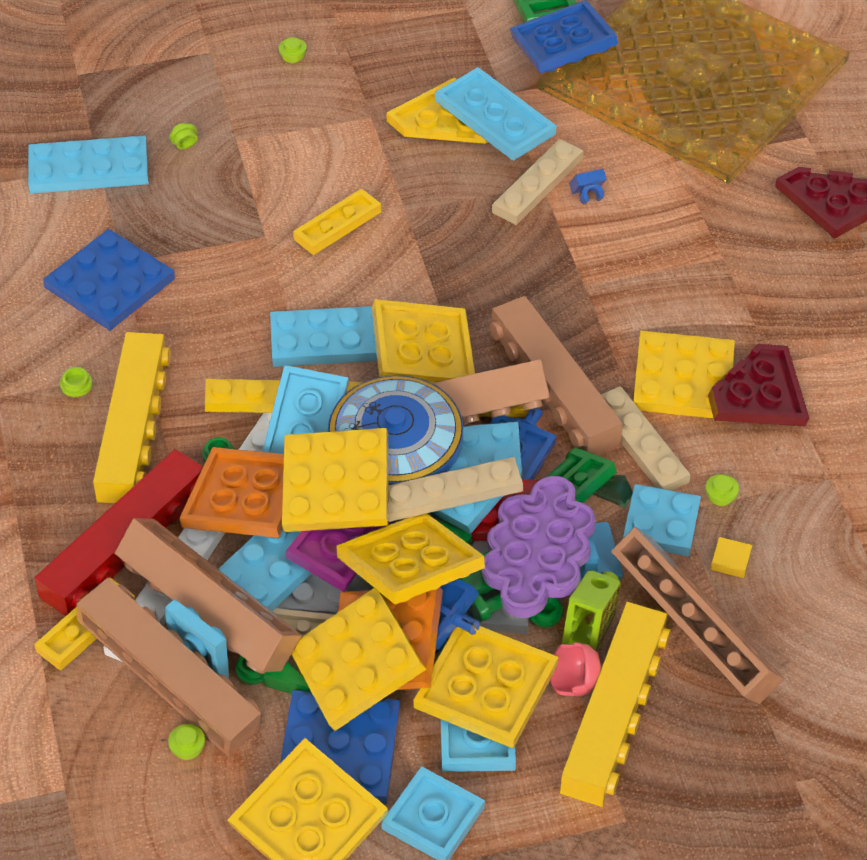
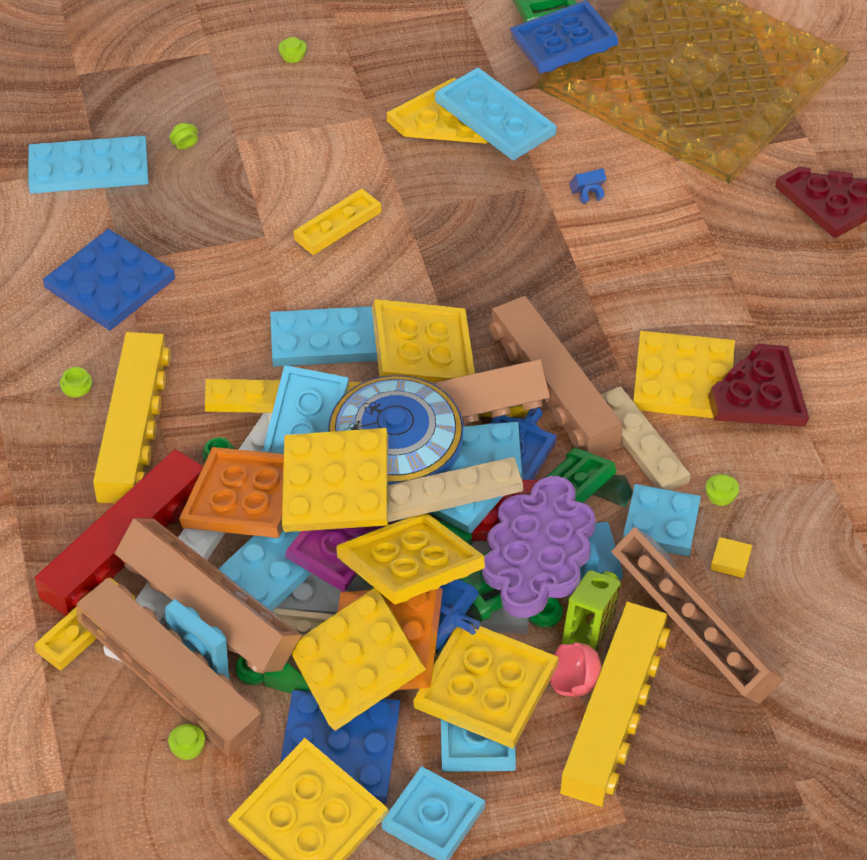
(537, 181): tan plate -> none

